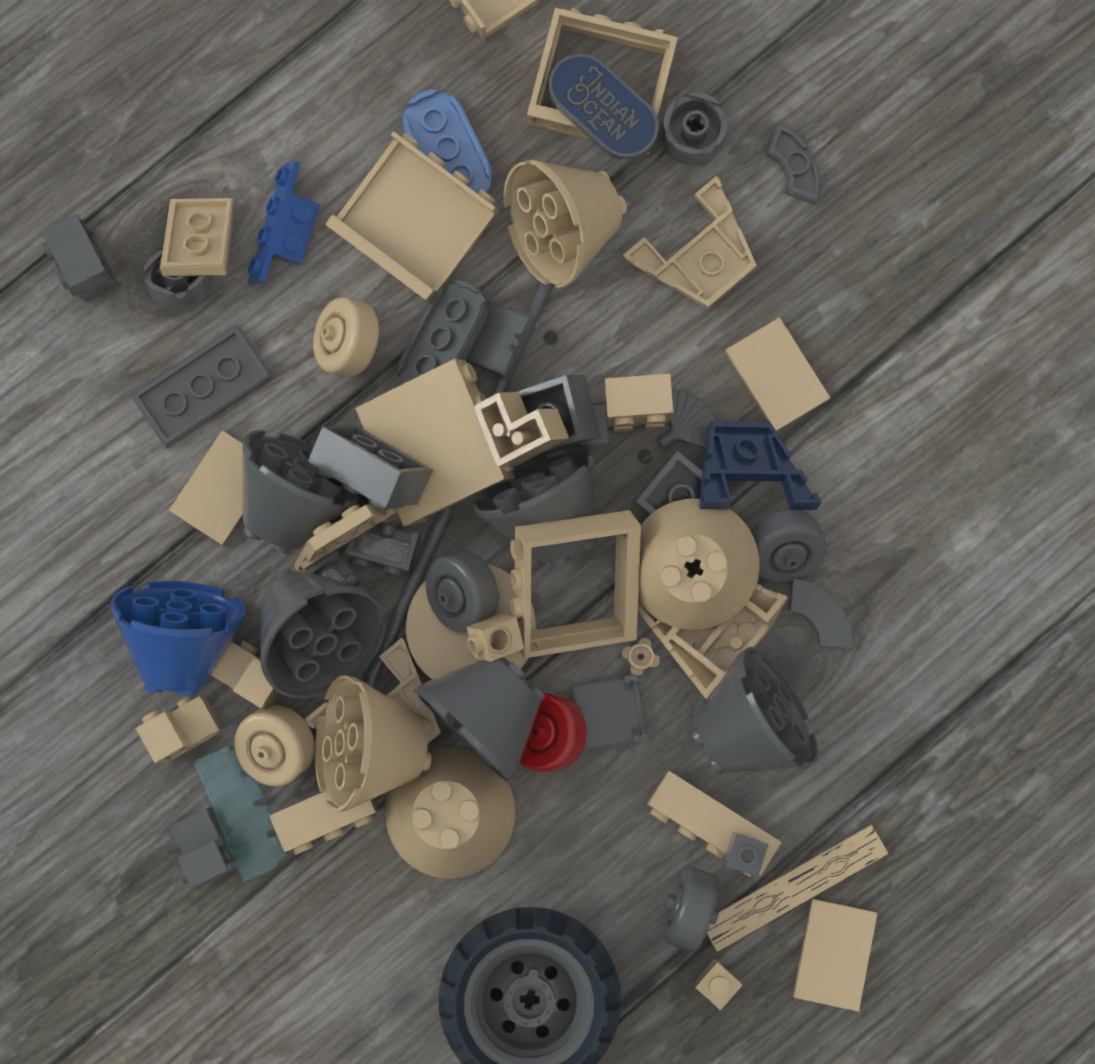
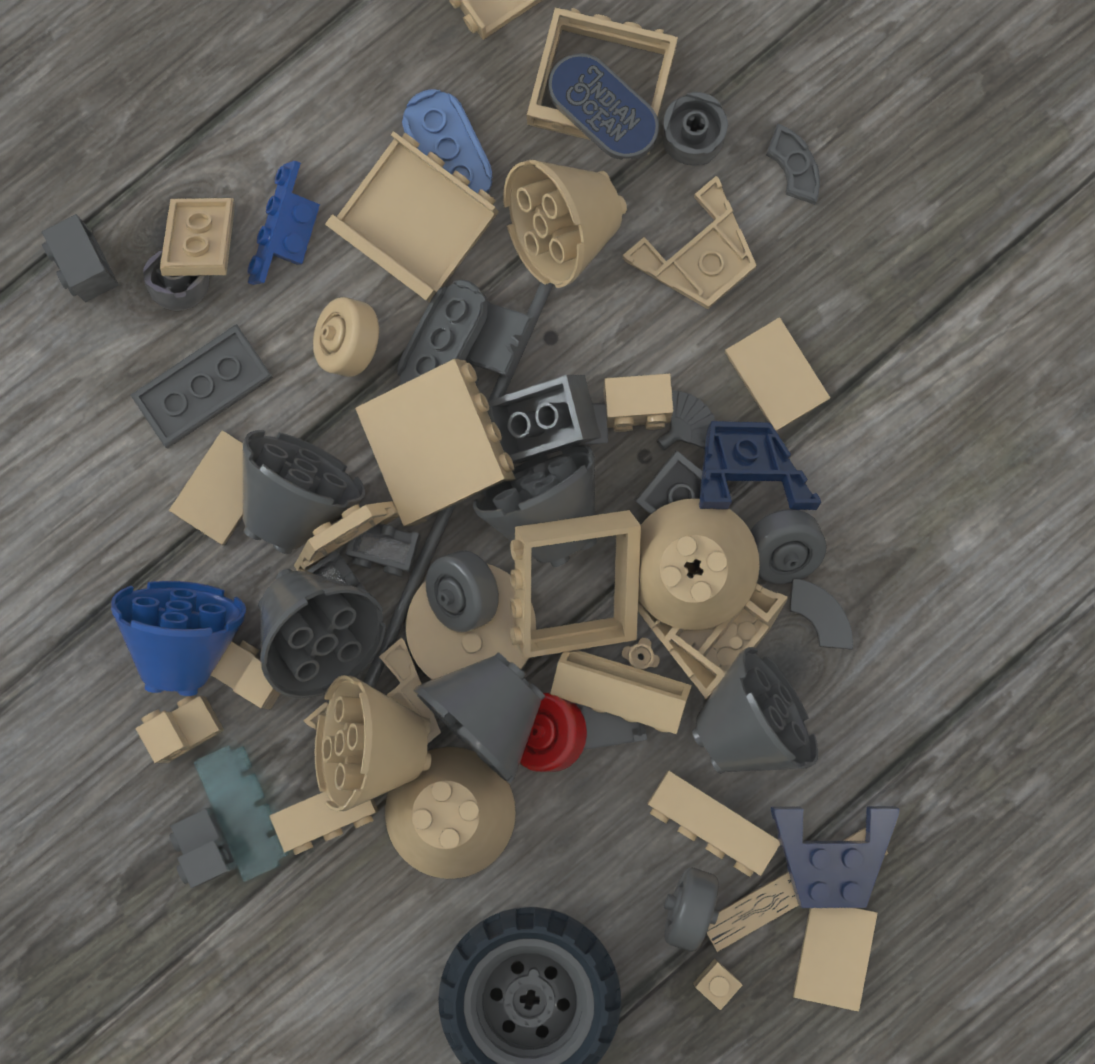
(274, 745): tan wheel -> none
(369, 466): dark grey brick -> none
(506, 640): tan brick -> none
(514, 433): tan brick -> none
(621, 690): none -> tan brick
(745, 854): dark grey brick -> none
(834, 871): none -> dark blue wing

